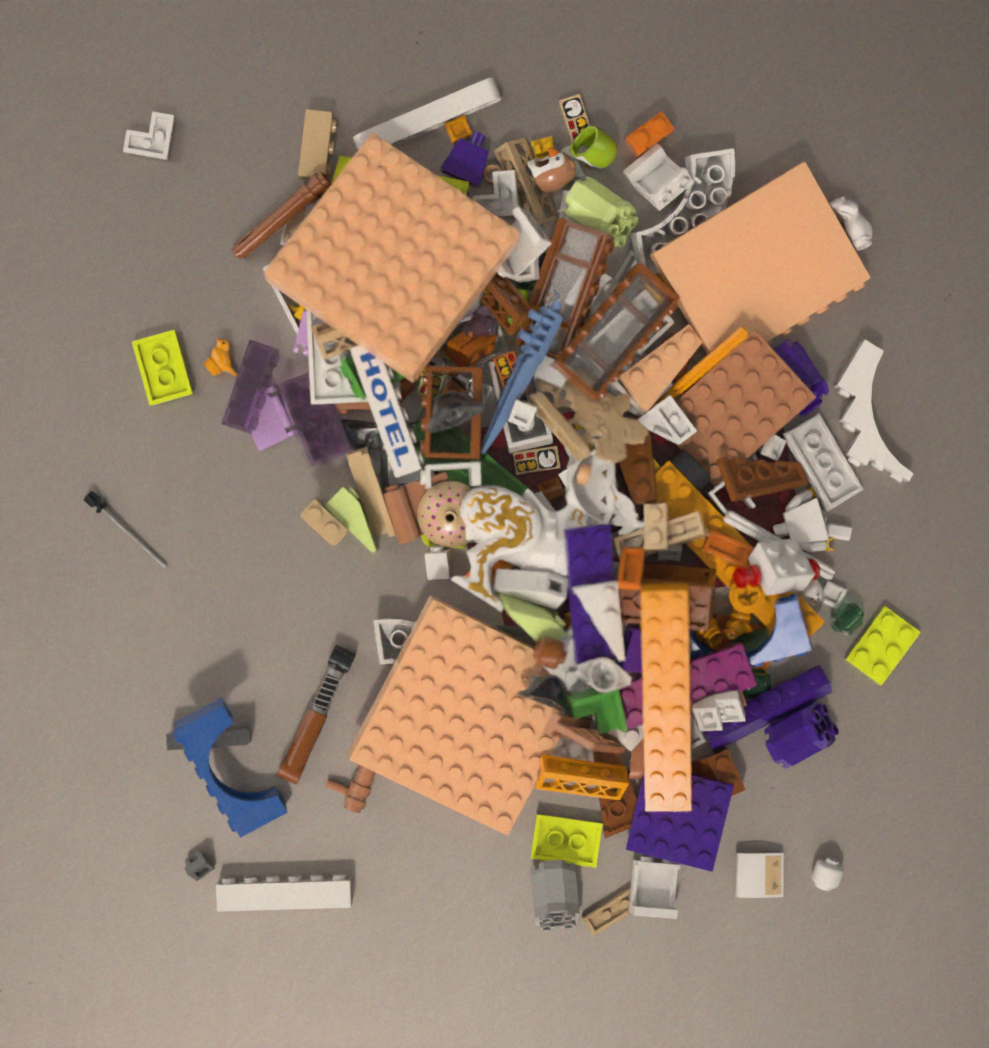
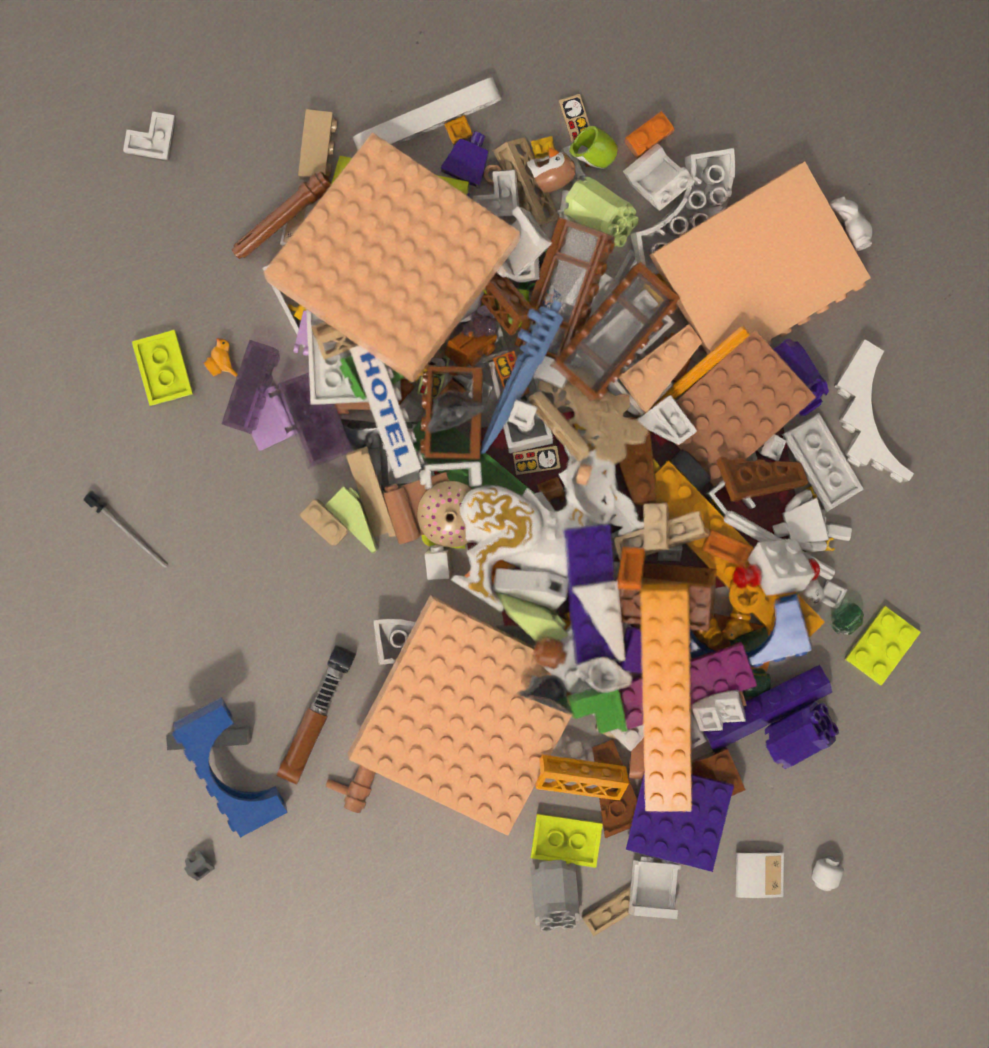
(284, 893): white brick -> none
(578, 729): nougat fence -> none

